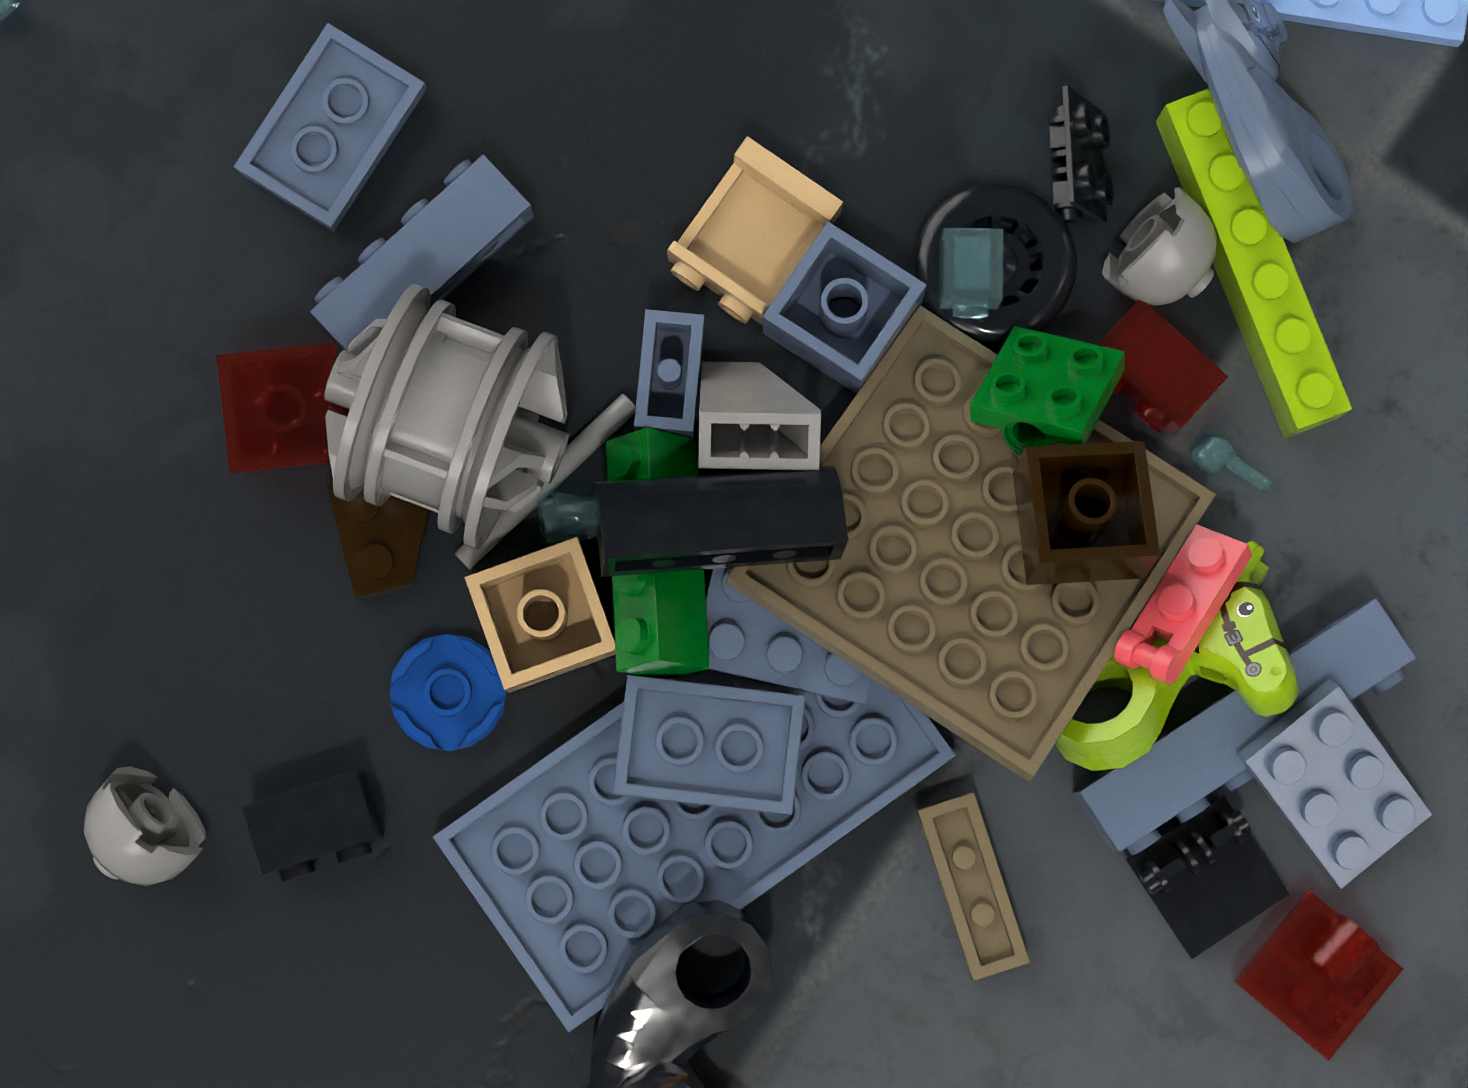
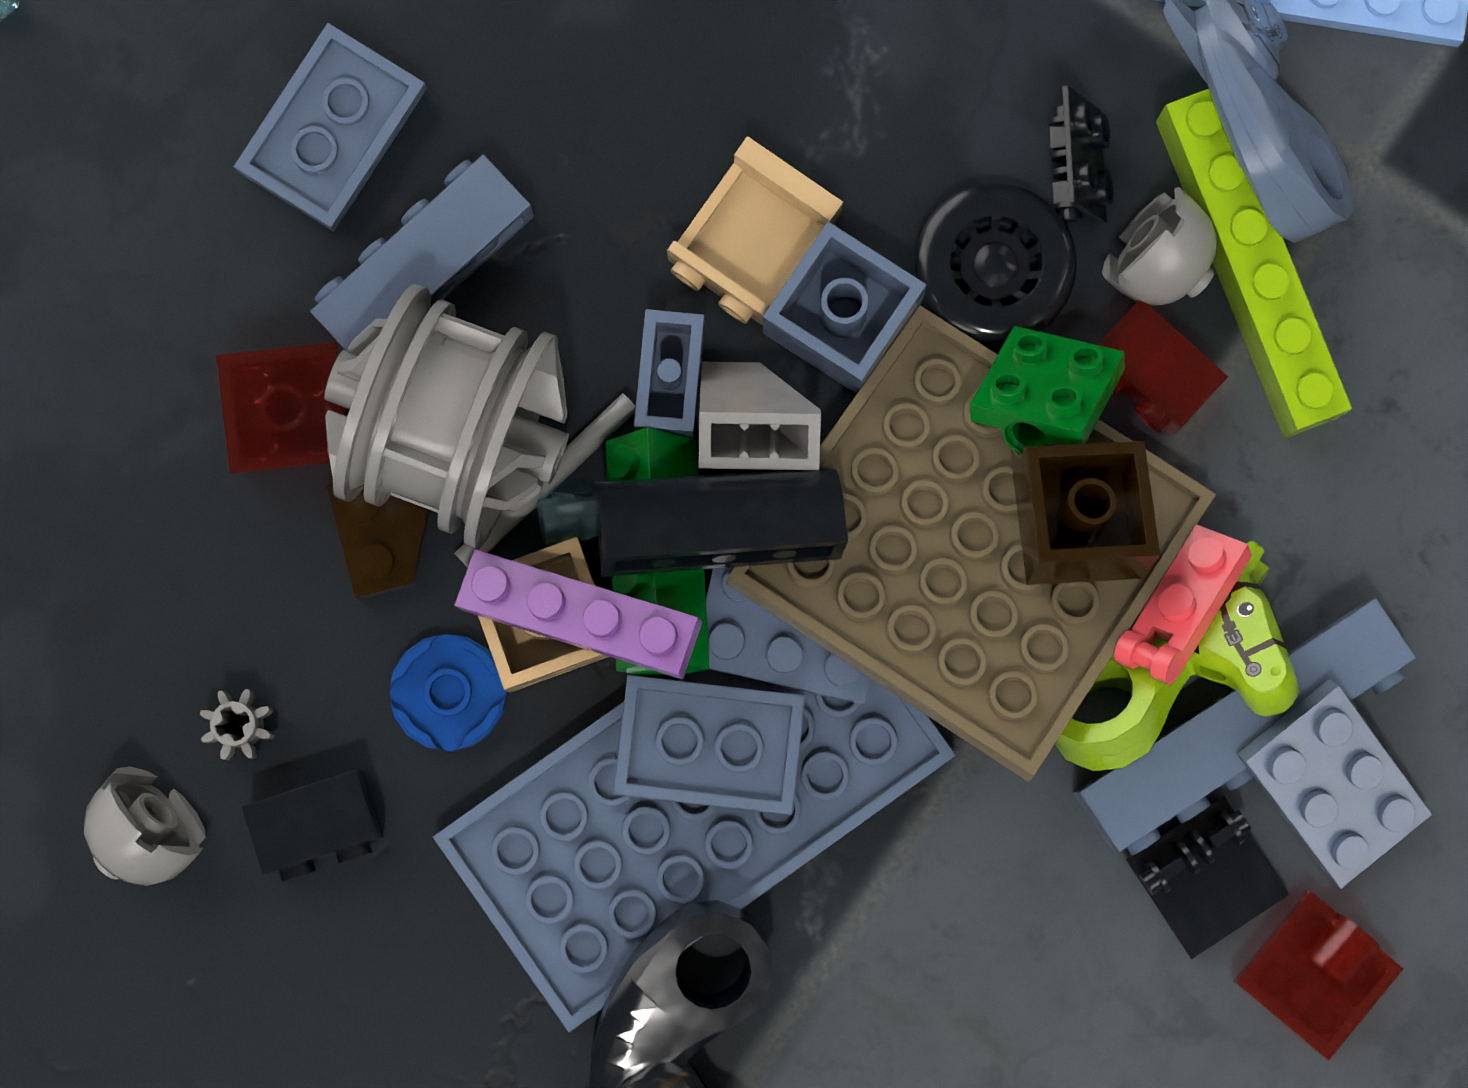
(221, 718): none -> light grey gear
(579, 614): none -> medium lavender plate
(971, 271): clear light blue brick -> none
(973, 886): dark tan plate -> none
(1217, 452): clear light blue hand -> none

